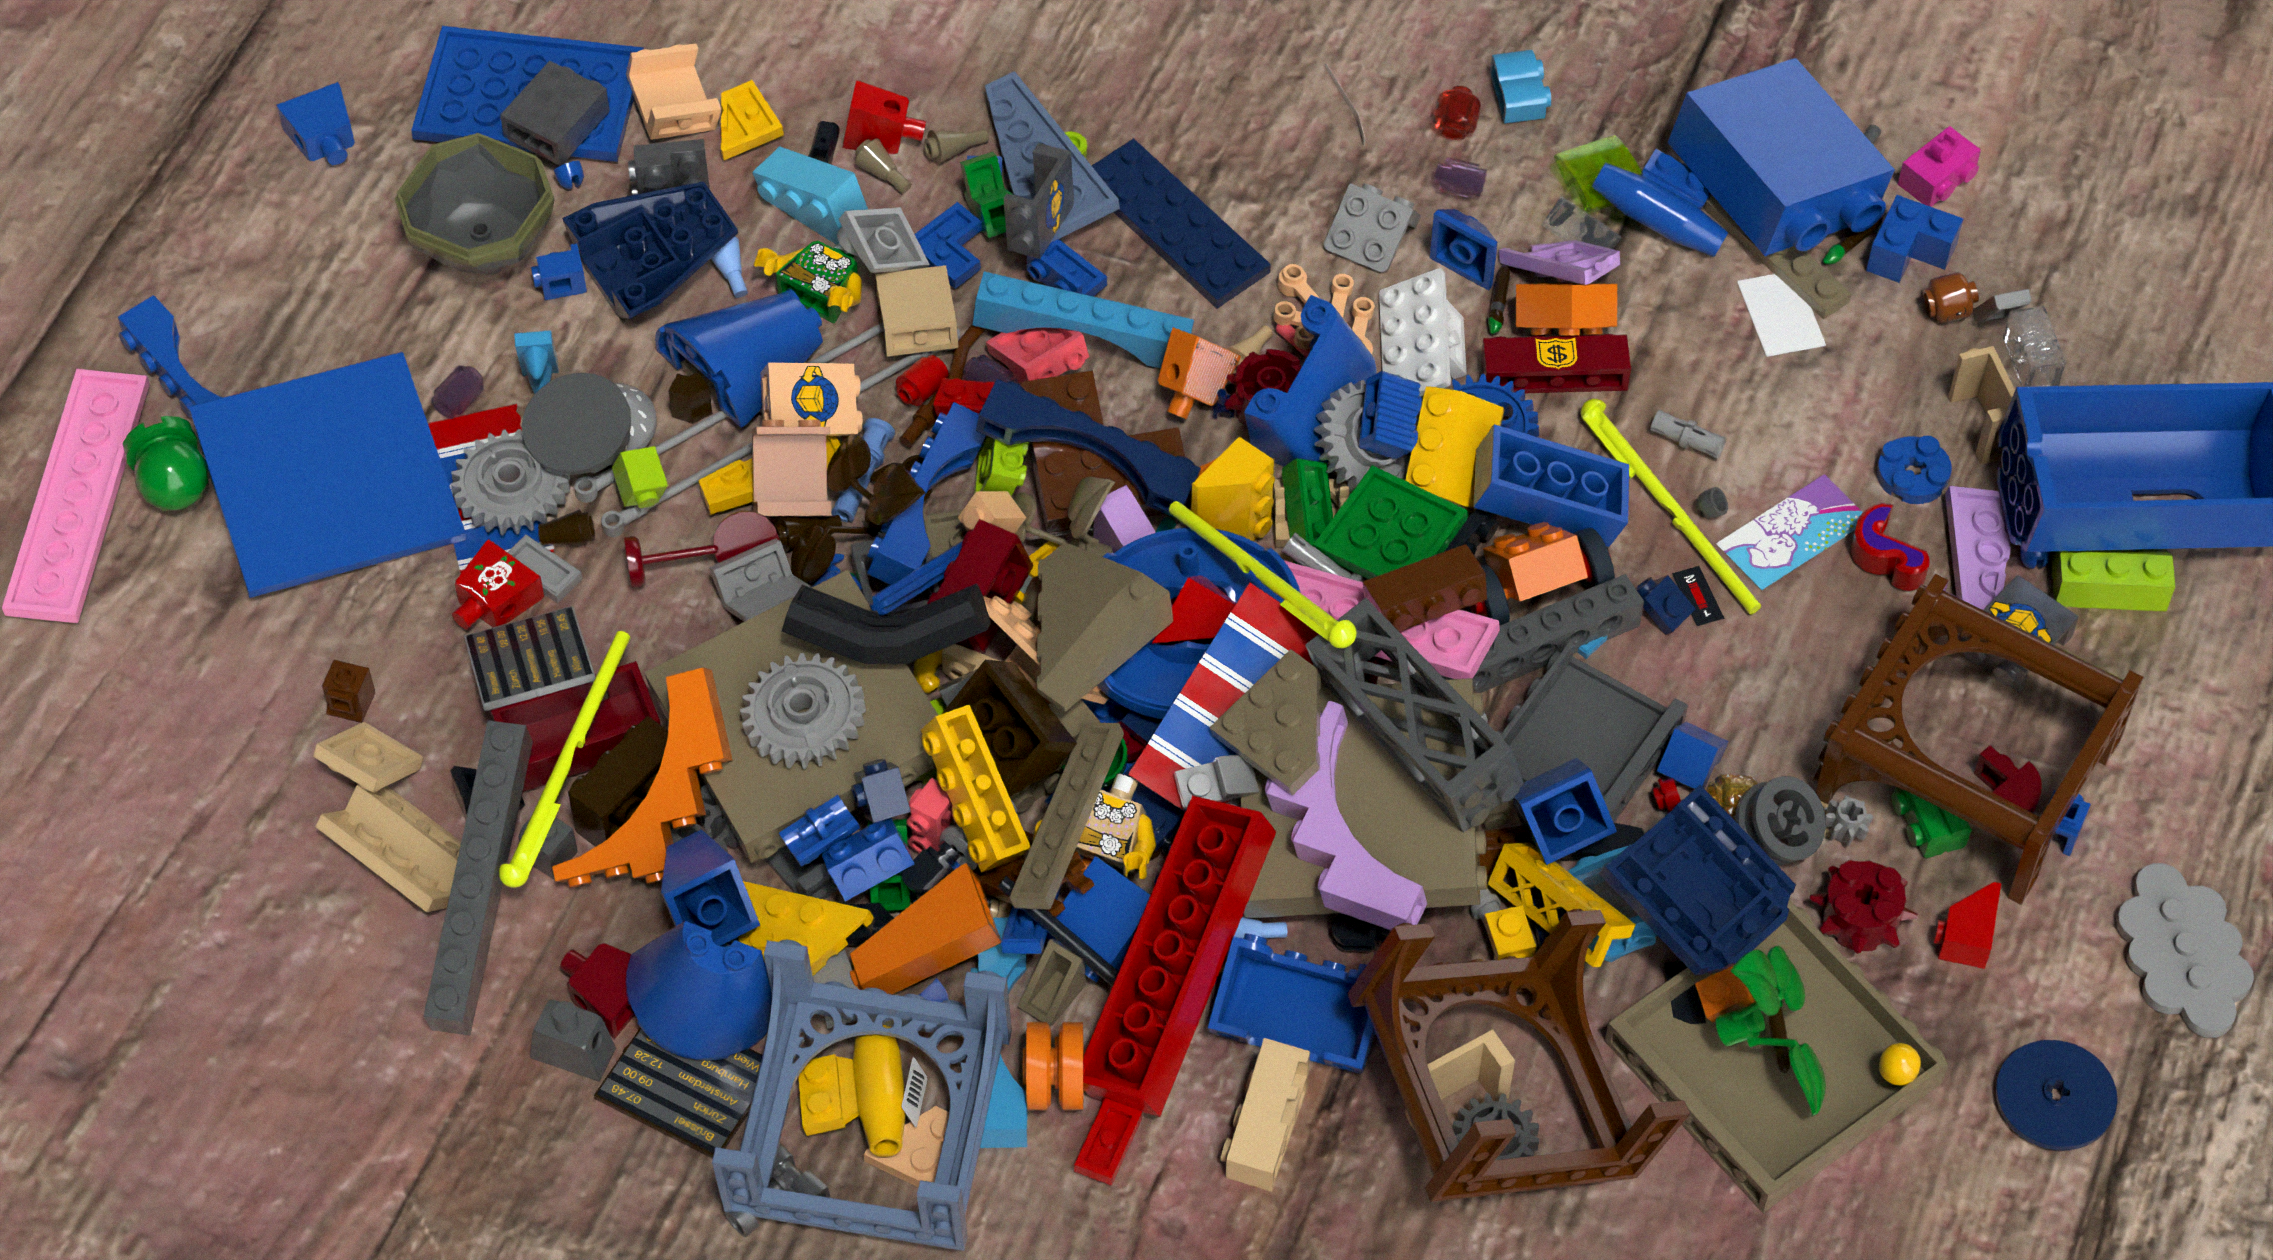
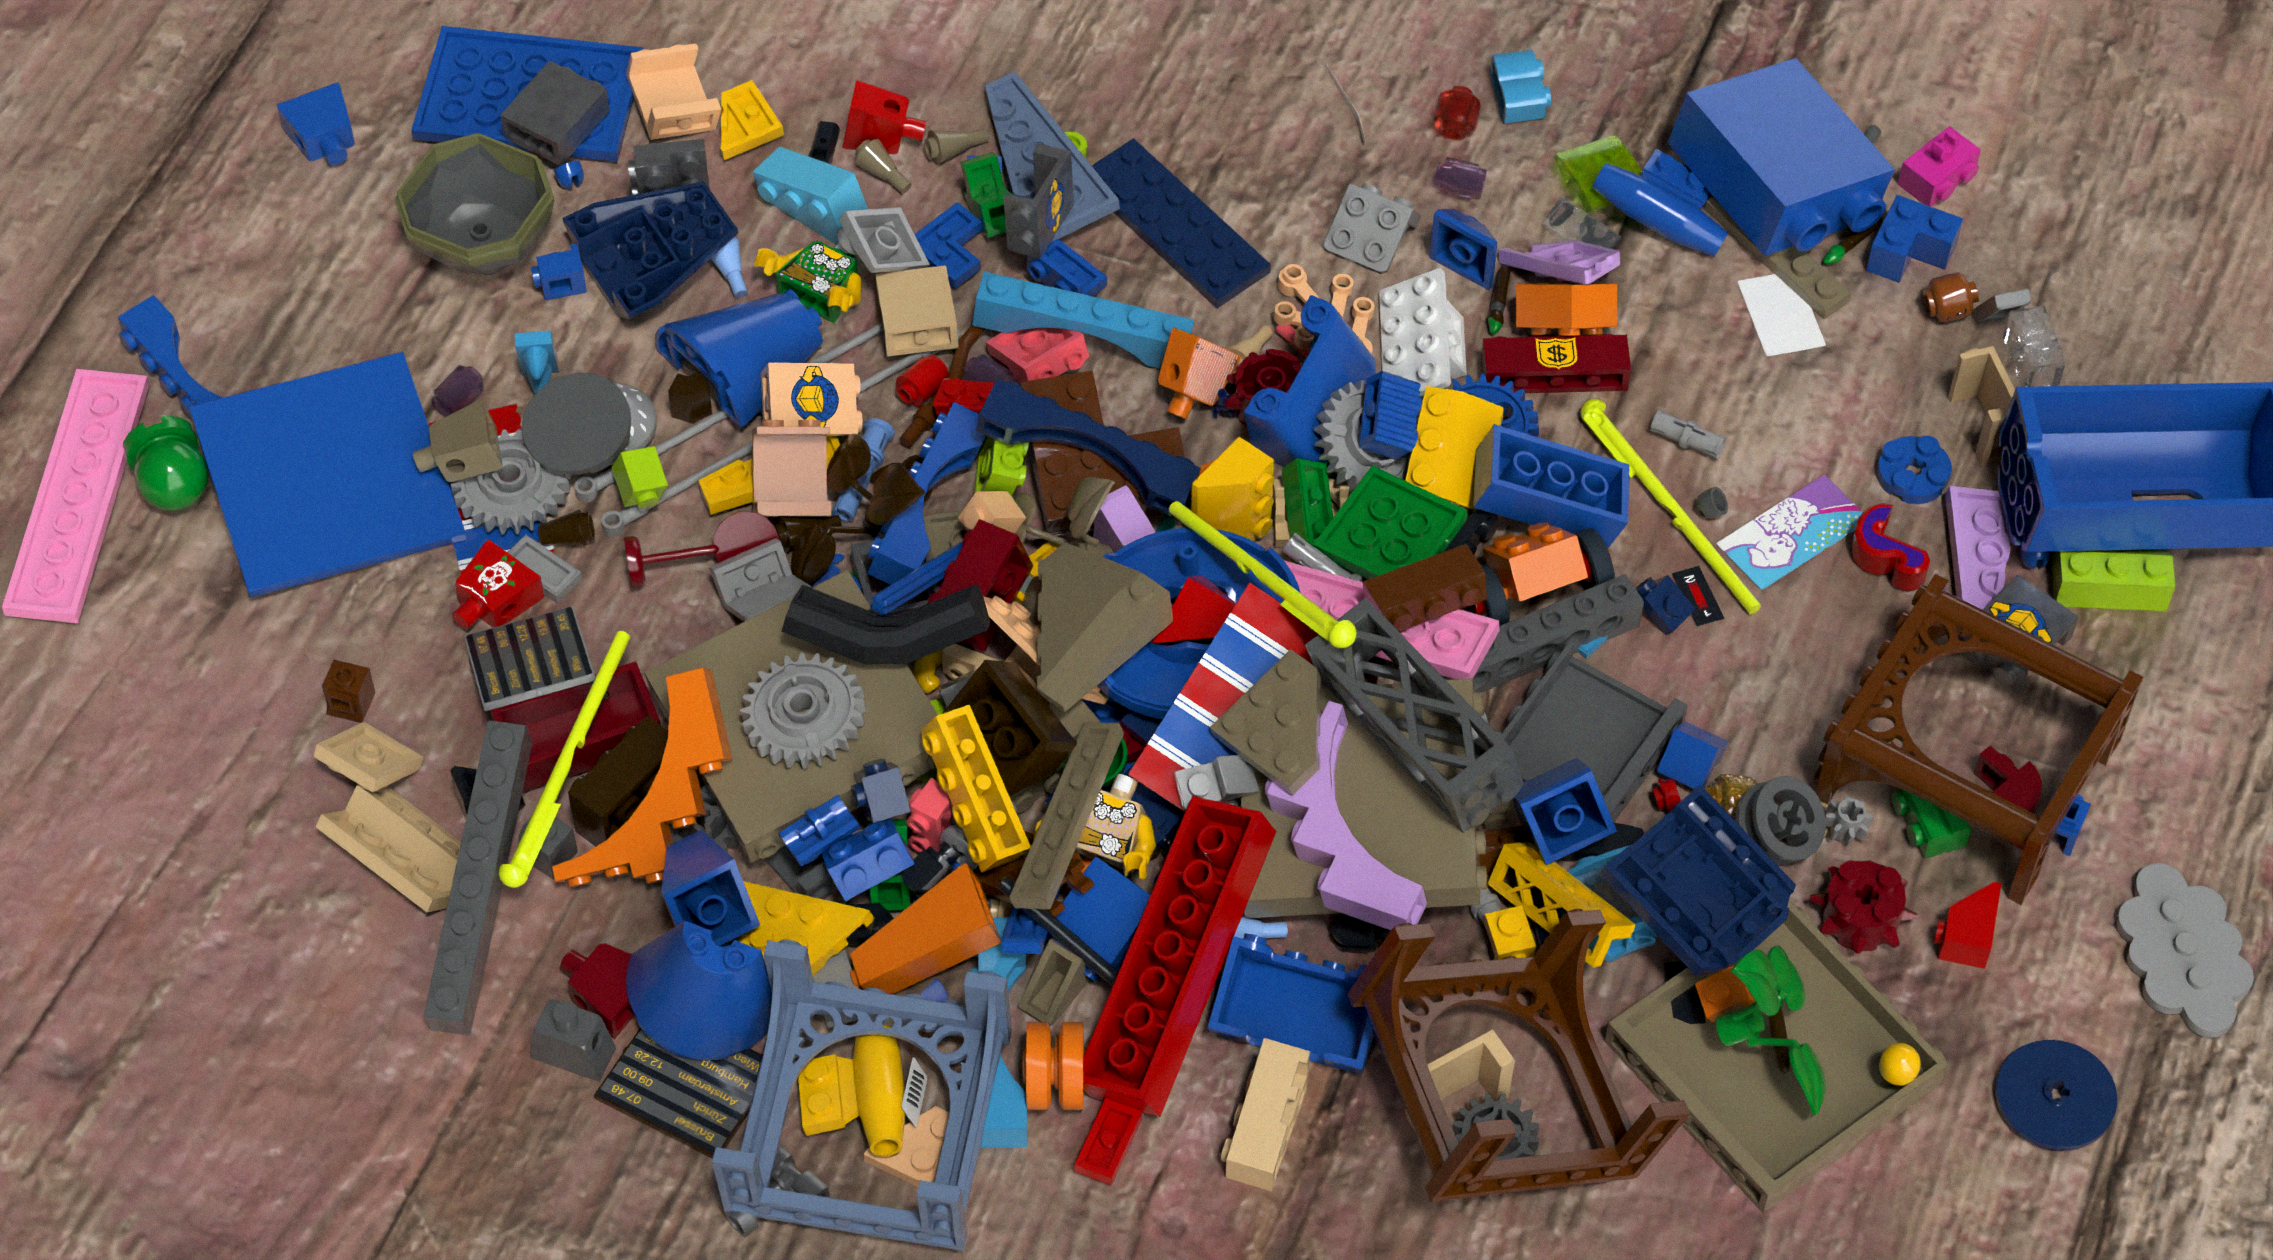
(462, 444): none -> dark tan torso

